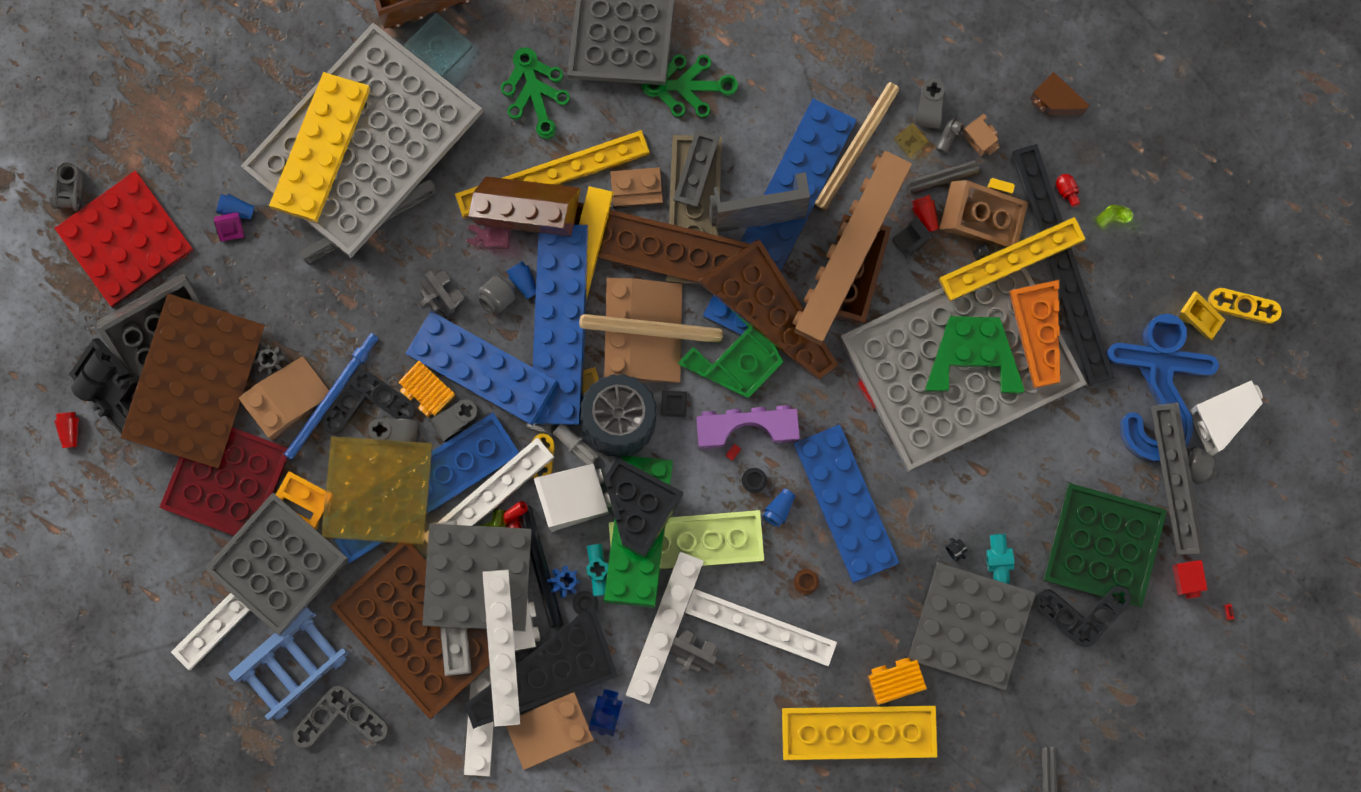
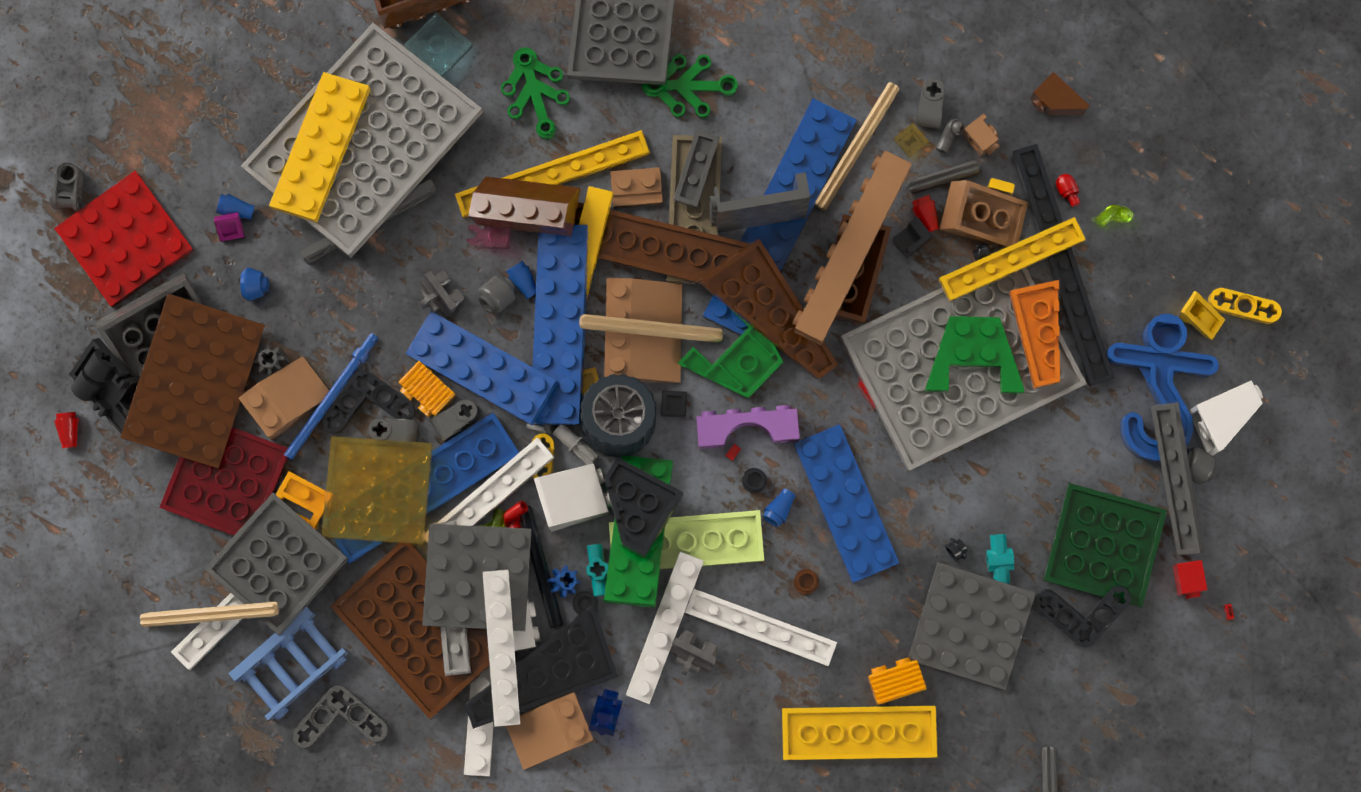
(209, 614): none -> tan axle
(253, 284): none -> blue cone

